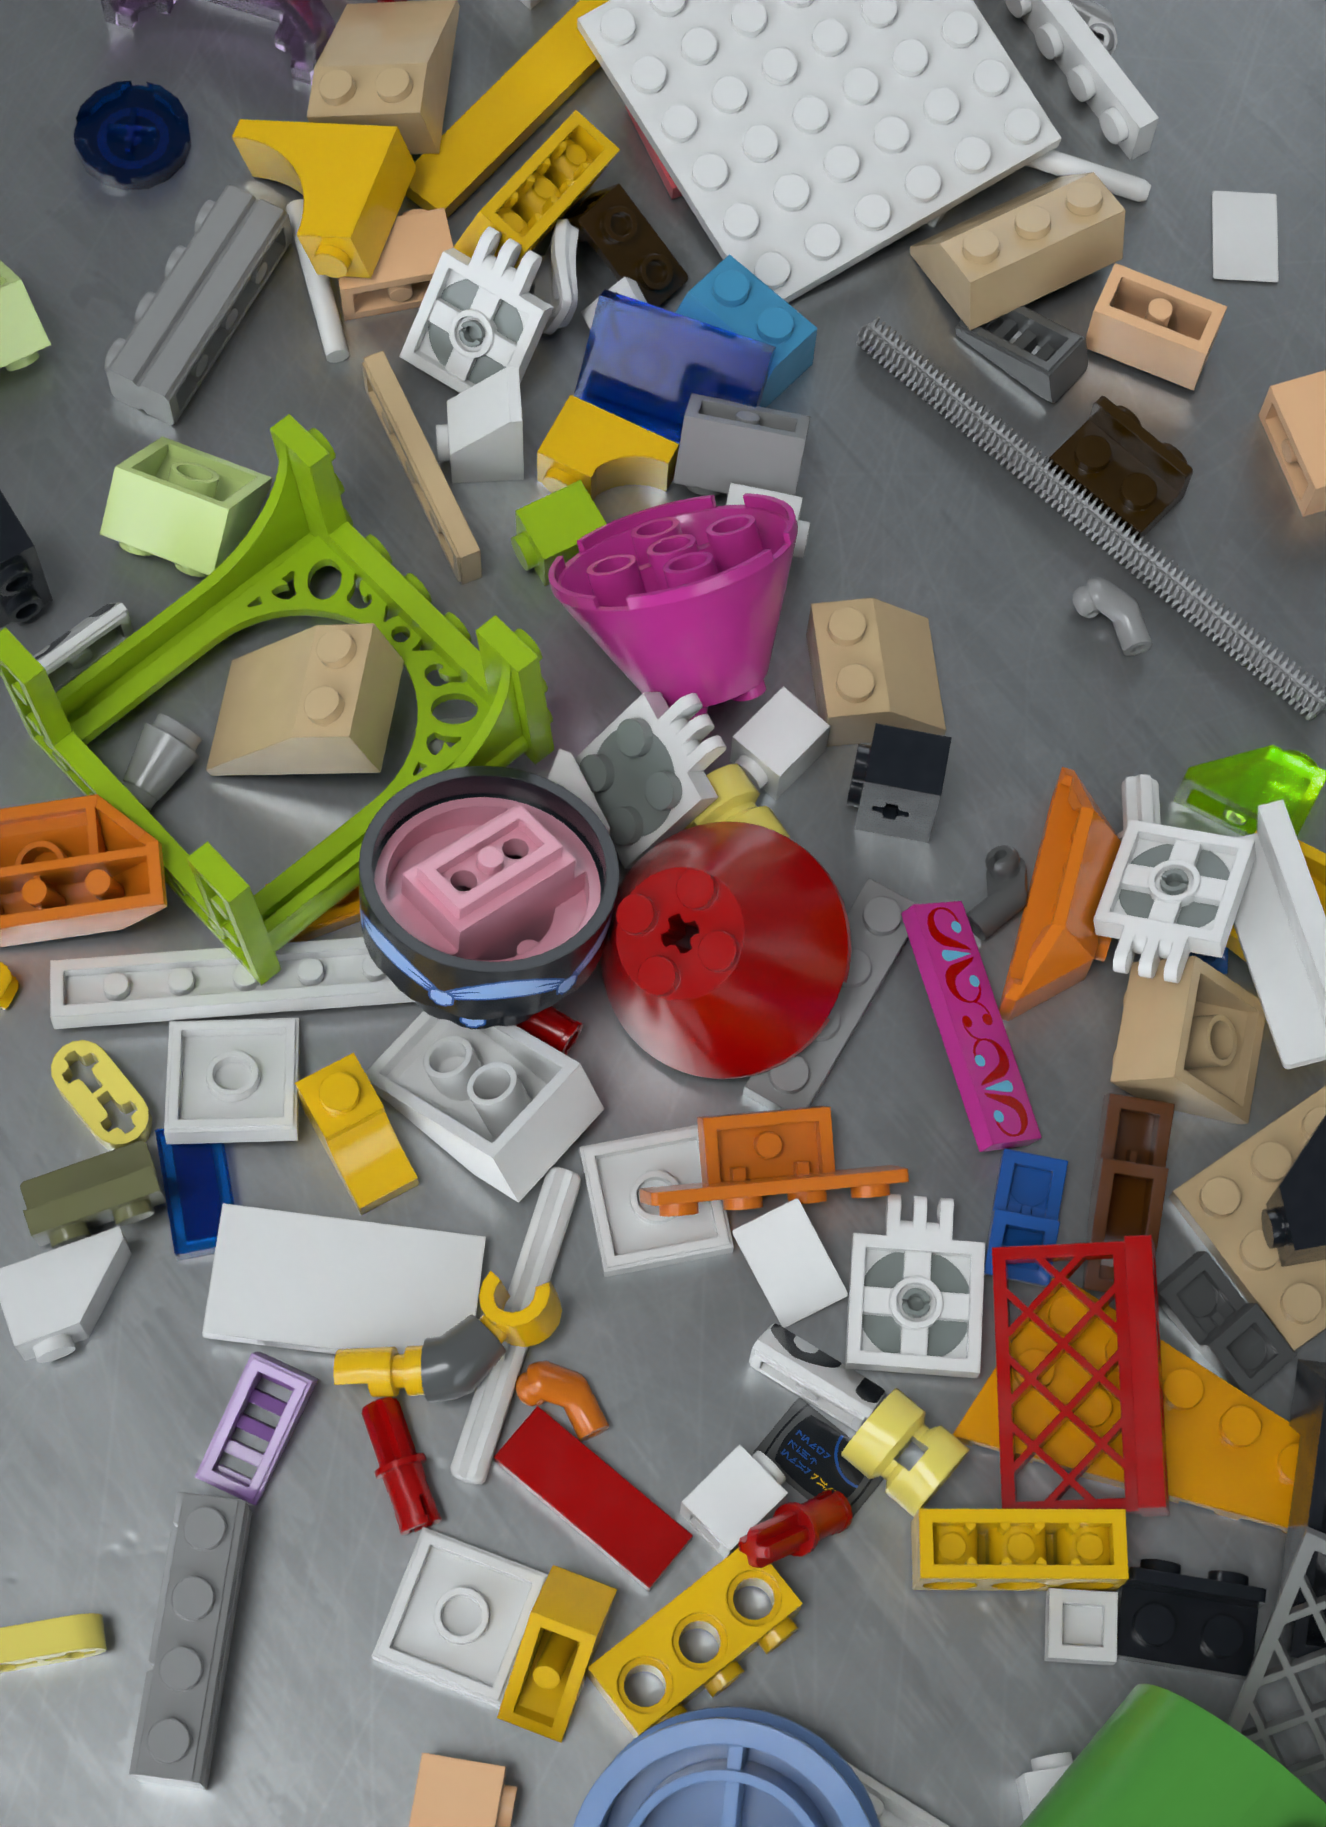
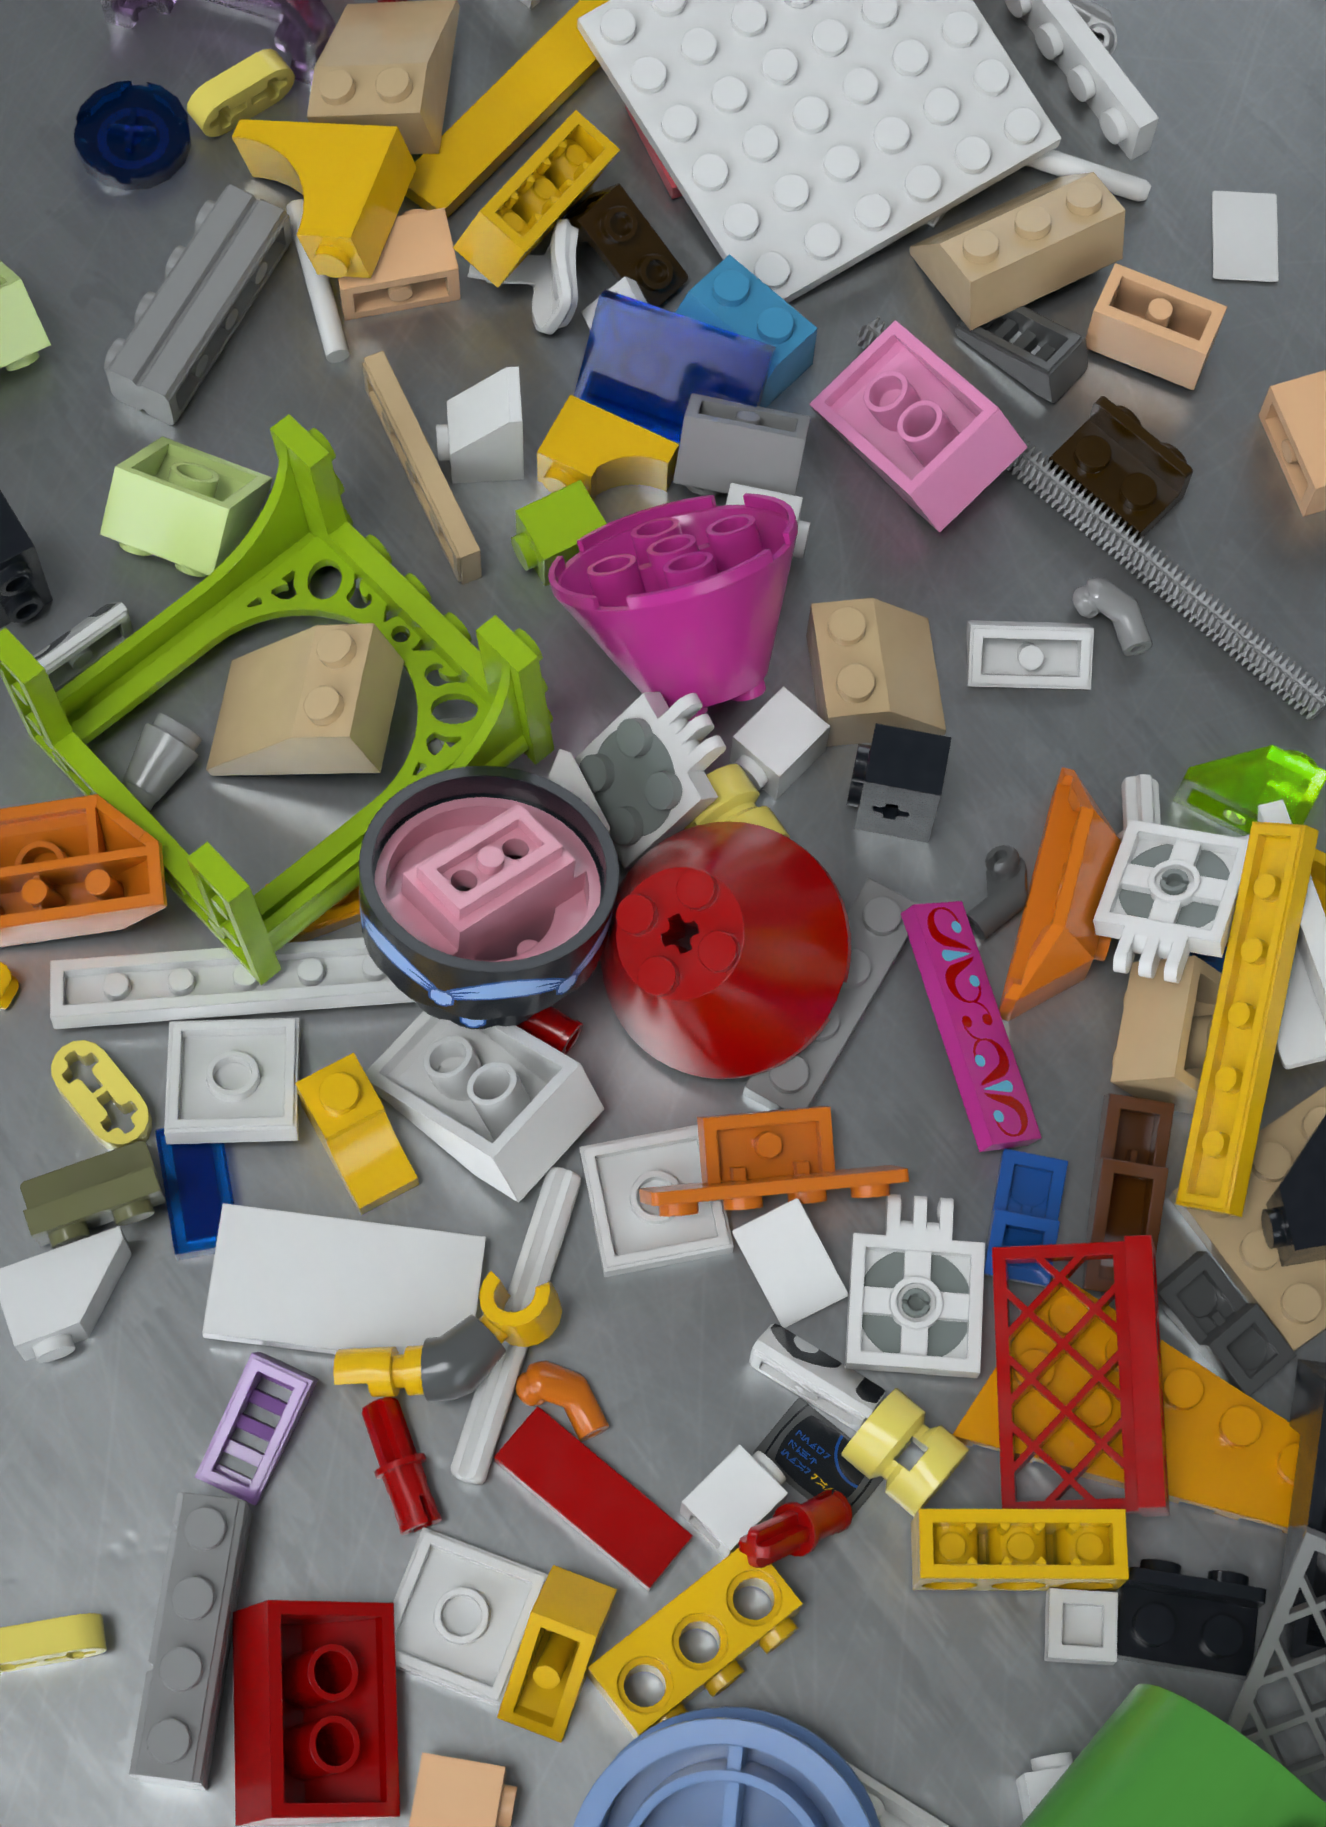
(240, 92): none -> light yellow beam
(315, 1713): none -> red slope
(478, 315): white piece -> none
(919, 425): none -> bright pink slope
(1029, 654): none -> white slope
(1247, 1018): none -> yellow tile

